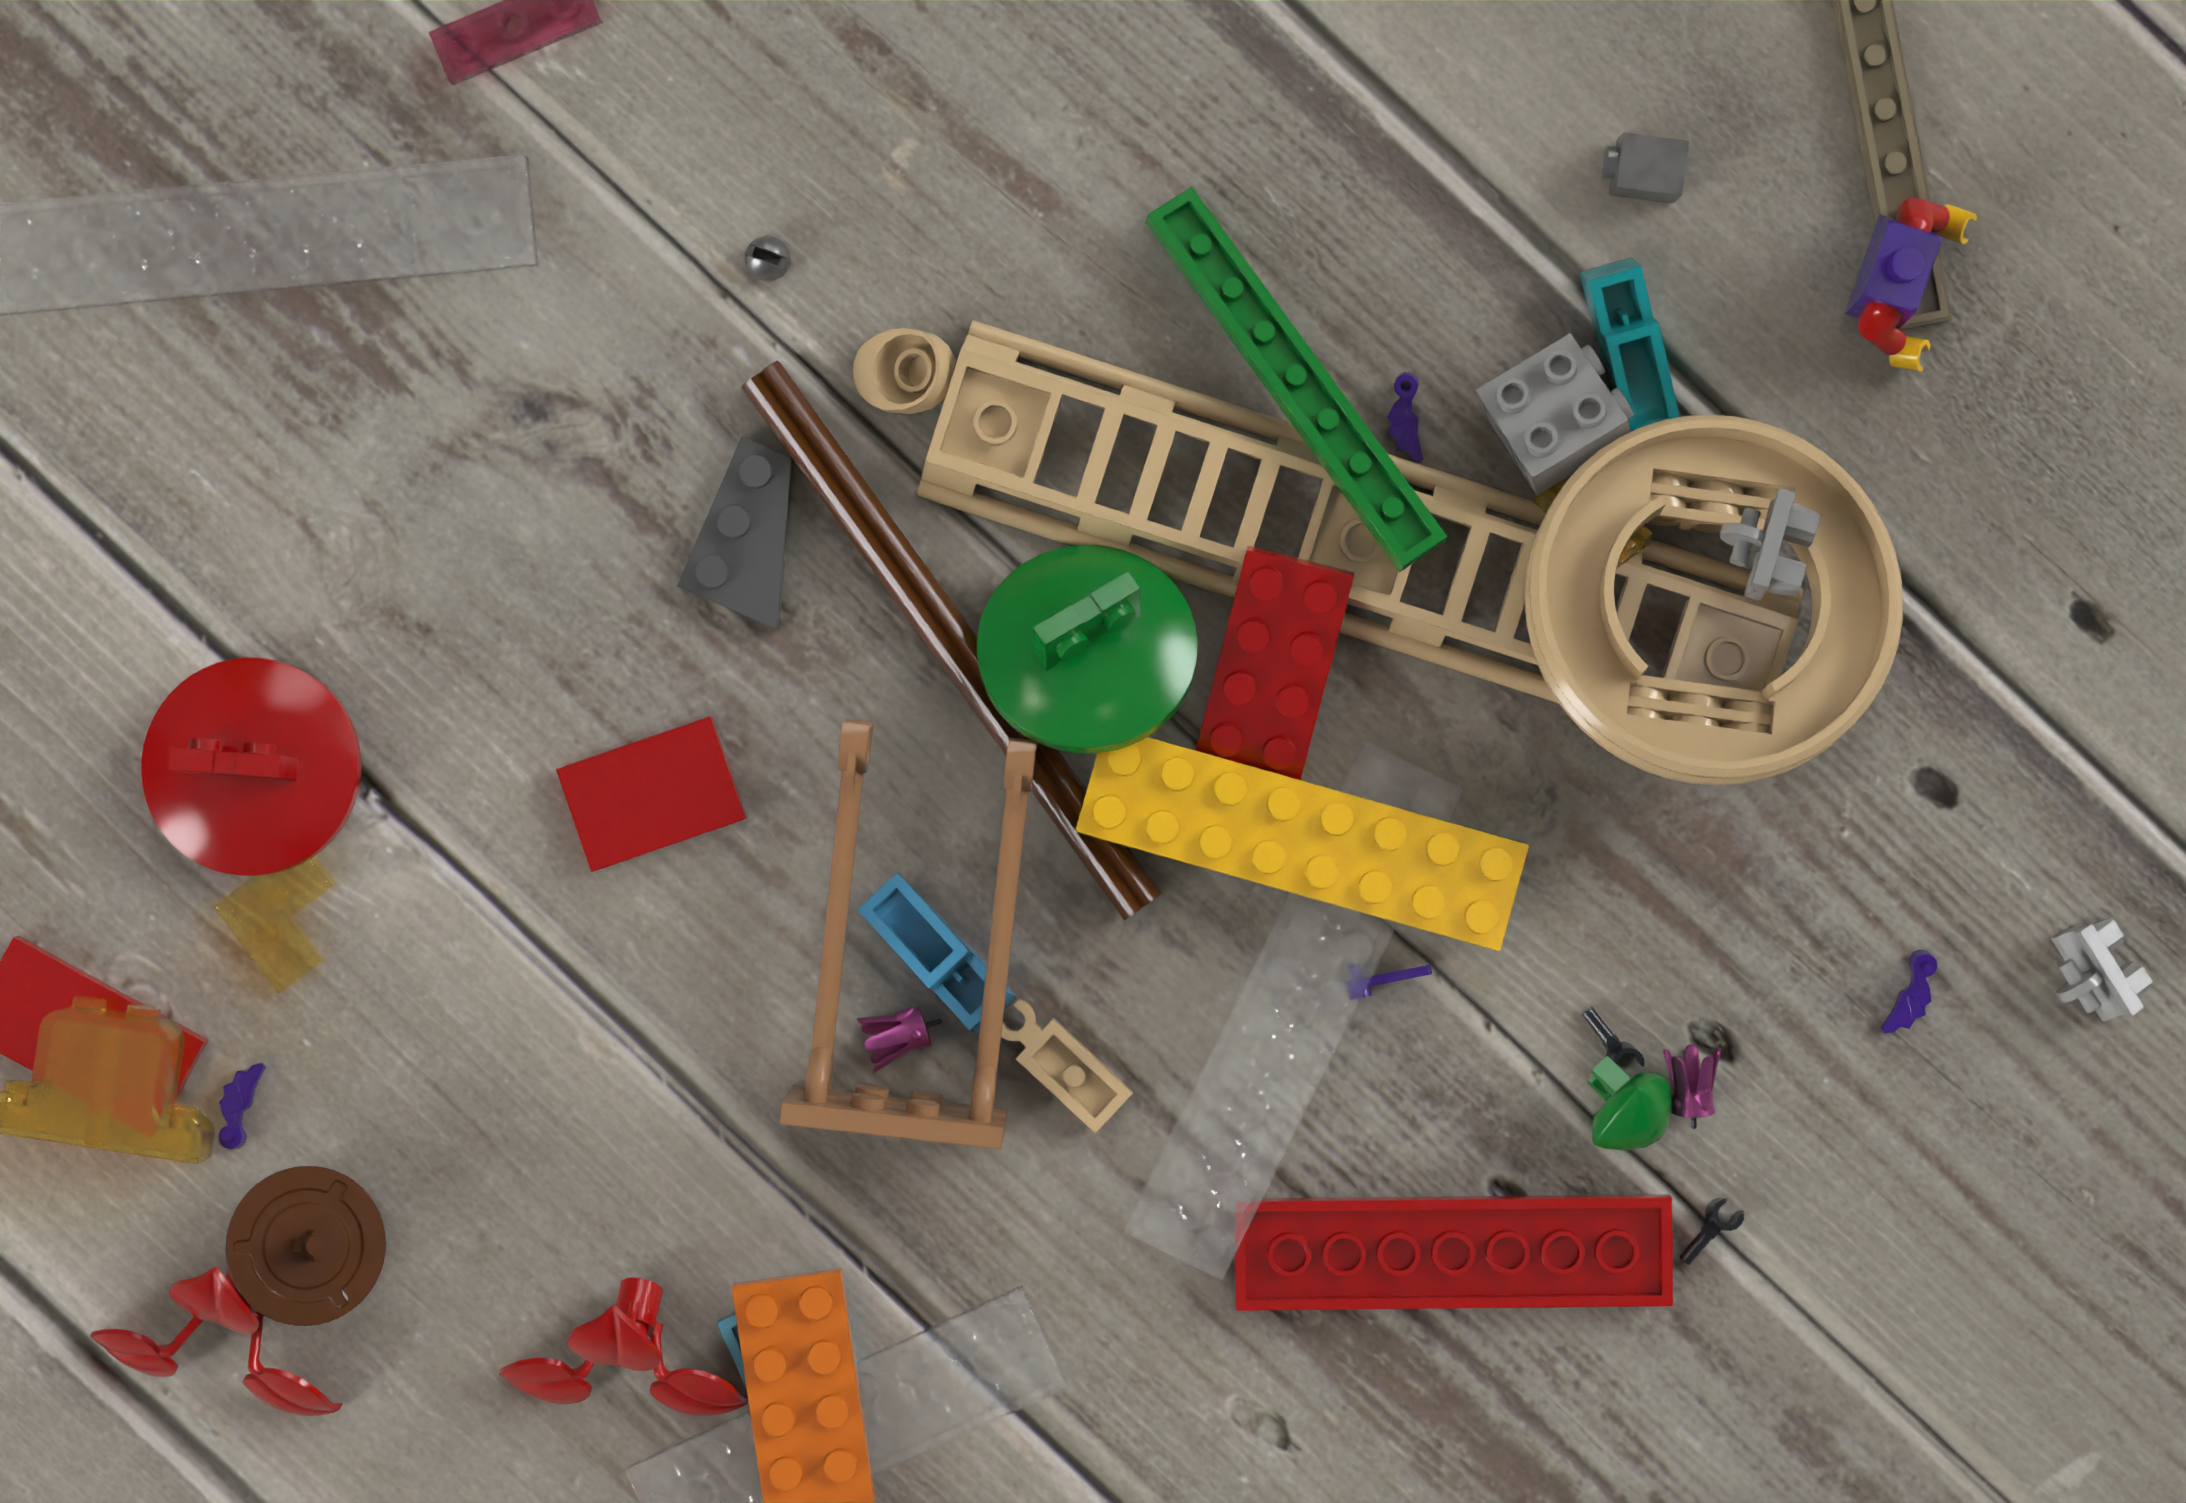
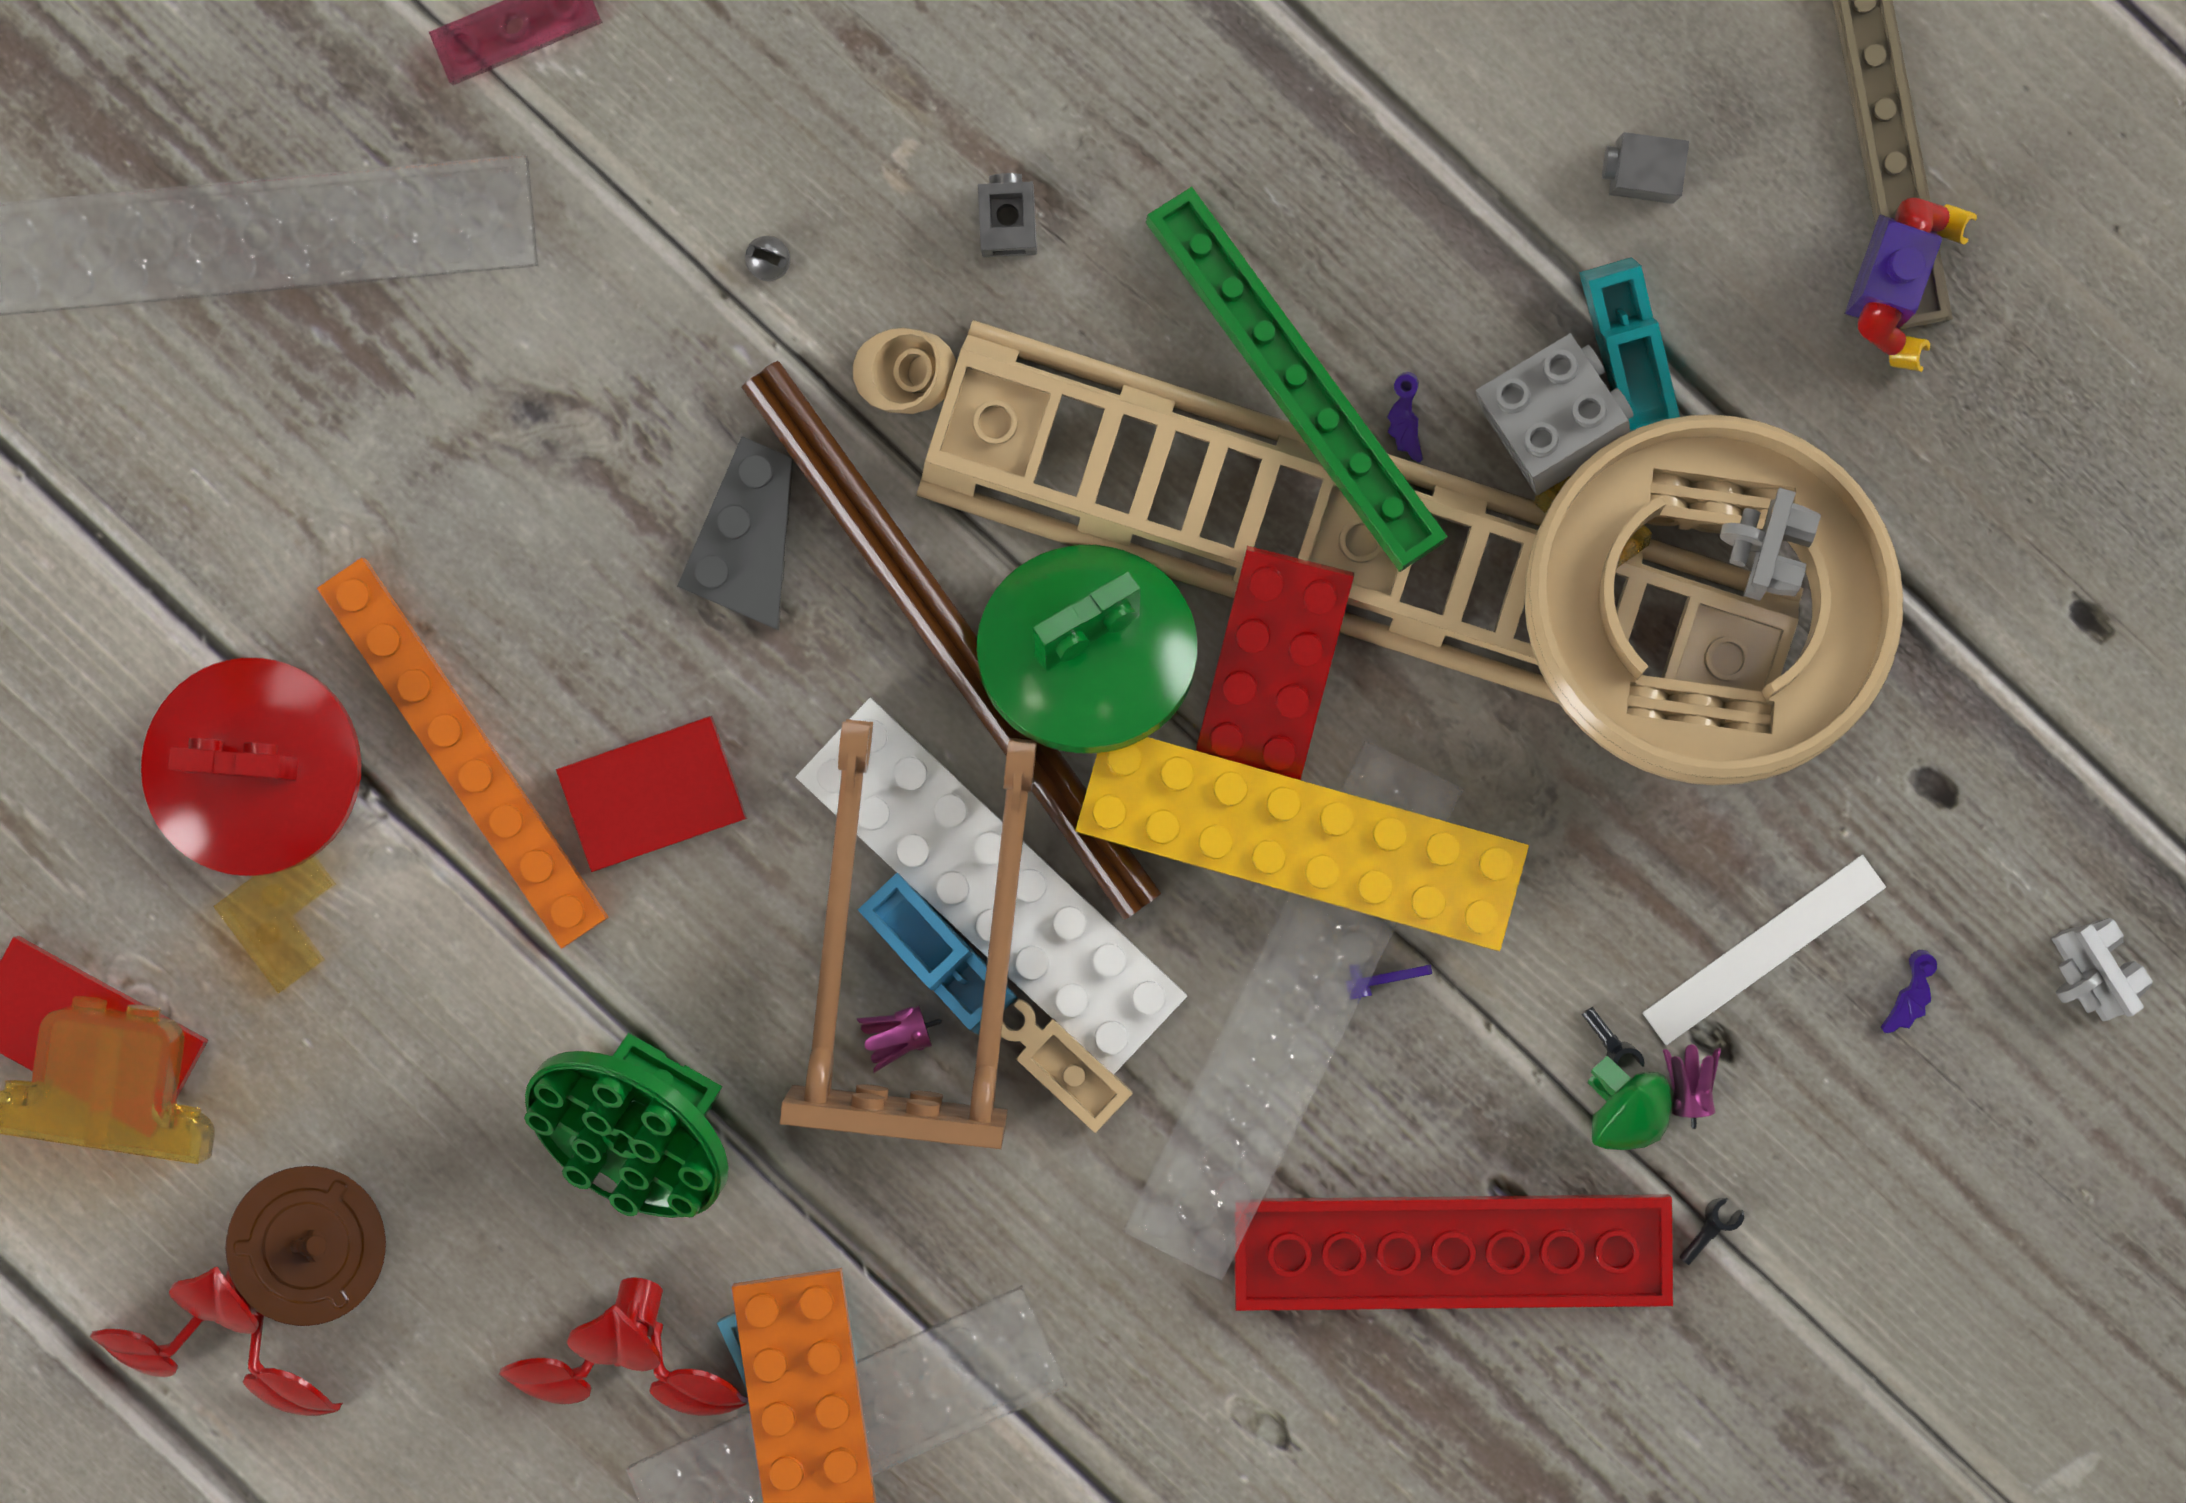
(236, 1101): dark purple piece -> none
(462, 752): none -> orange plate
(633, 1122): none -> green bracket
(949, 853): none -> white plate
(1003, 240): none -> flat silver brick
(1764, 950): none -> white sticker

